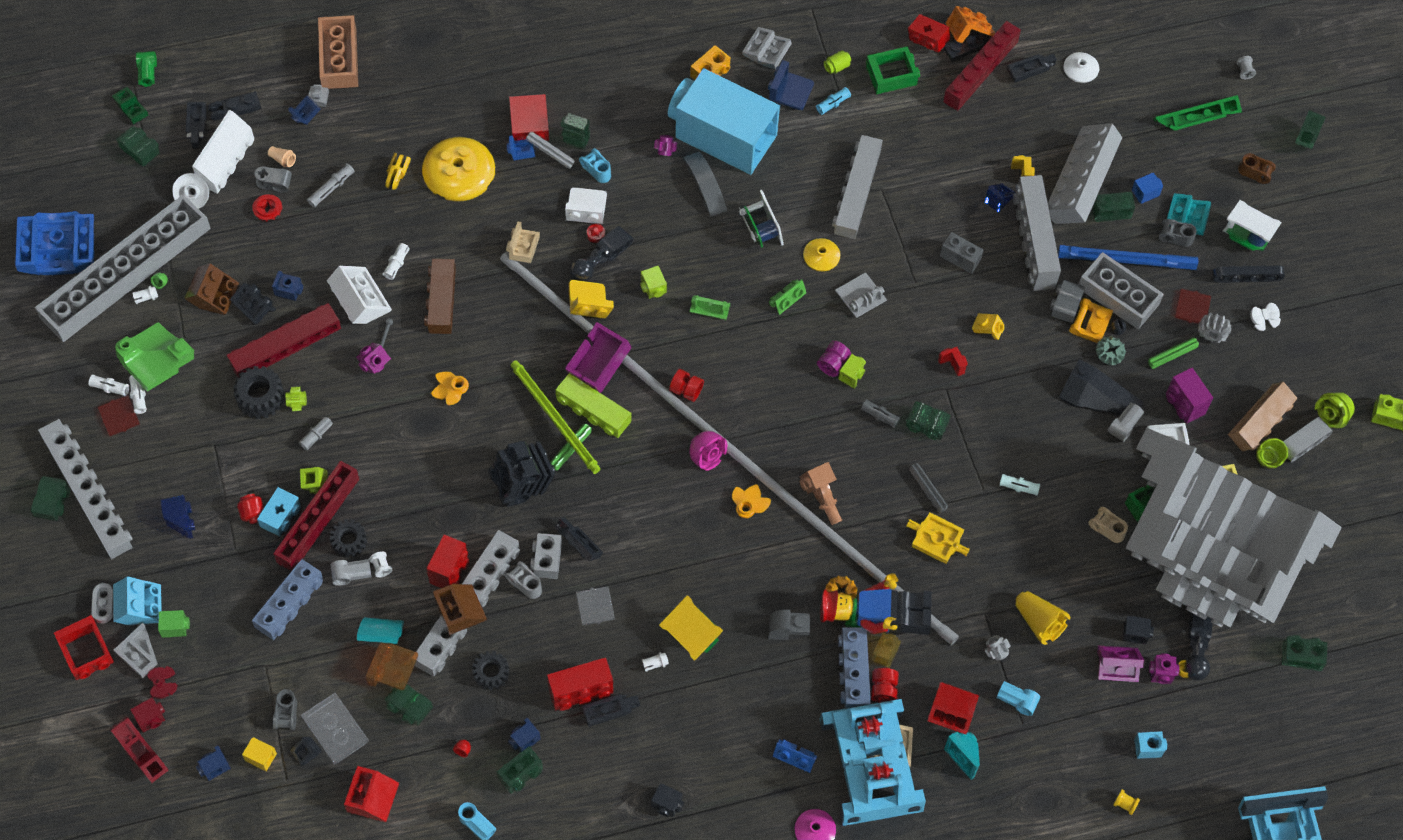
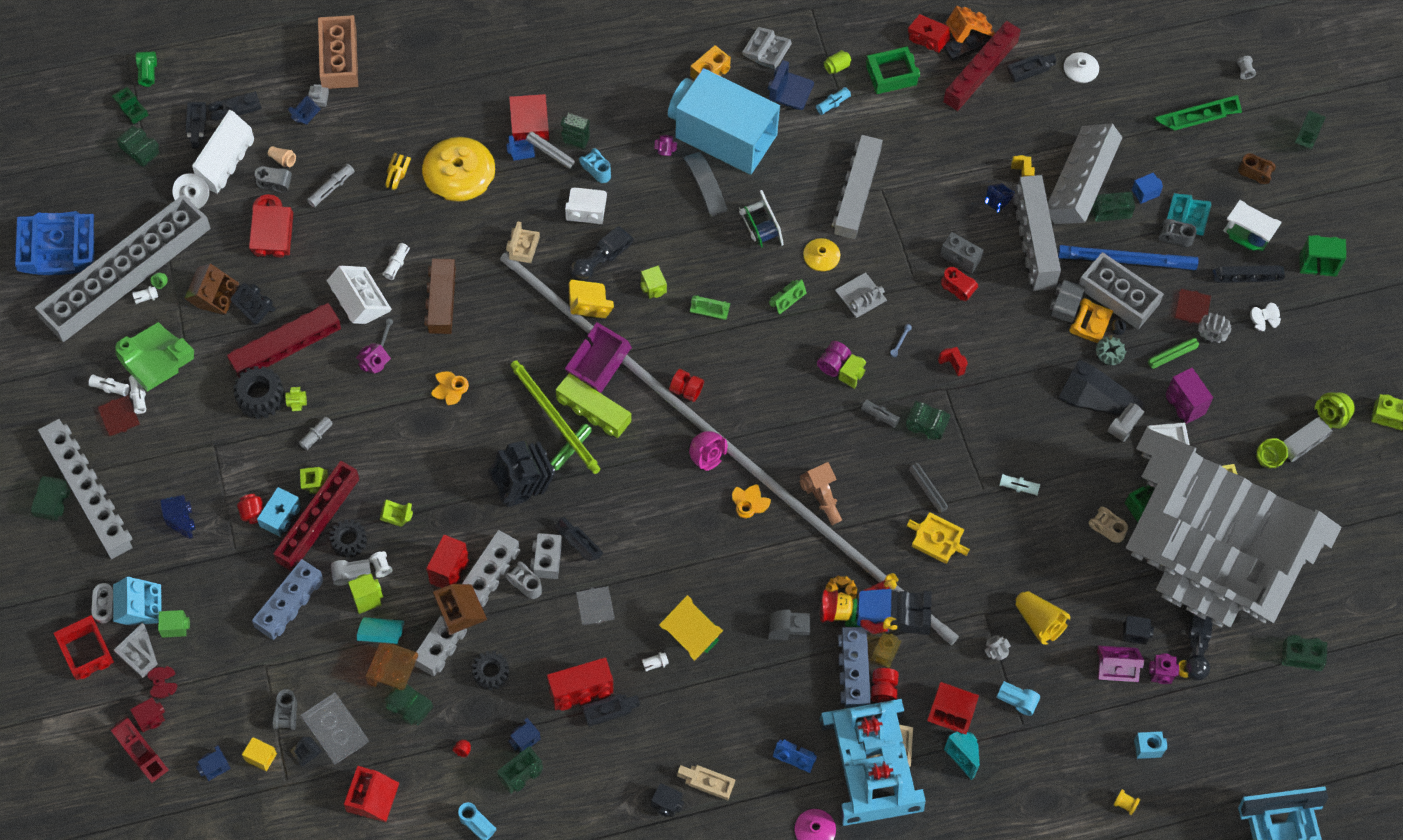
(271, 231): none -> red brick
(287, 286): dark blue brick -> none
(366, 592): none -> lime brick
(396, 513): none -> lime bracket
(595, 233): red tile -> none
(707, 781): none -> tan hinge
(894, 352): none -> sand blue hinge
(960, 284): none -> red piece
(988, 324): yellow bracket -> none
(1263, 416): brick -> none
(1329, 250): none -> green piece

